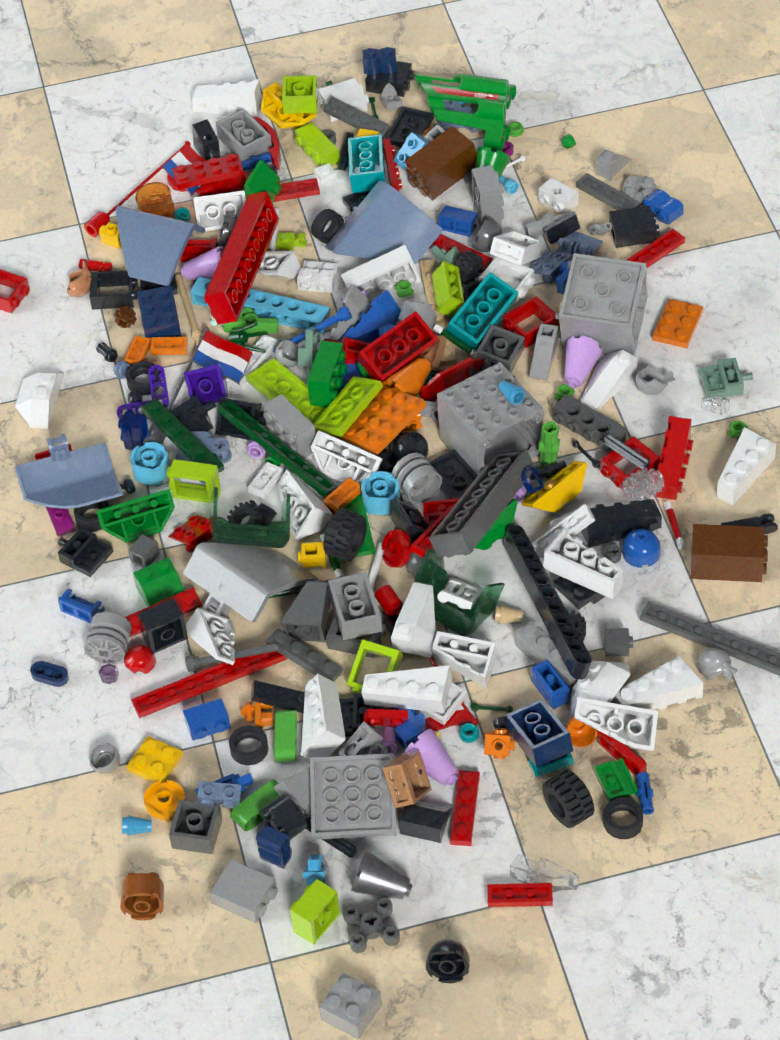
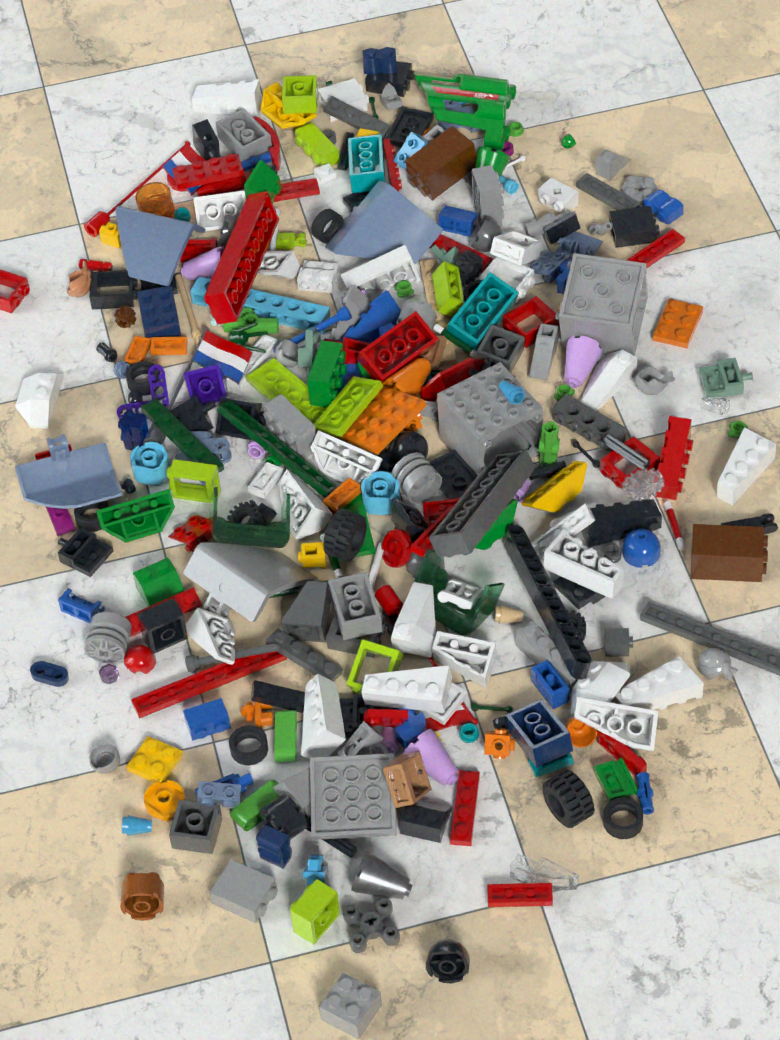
(144, 551): dark grey brick -> none
(546, 485): clear blue piece -> none

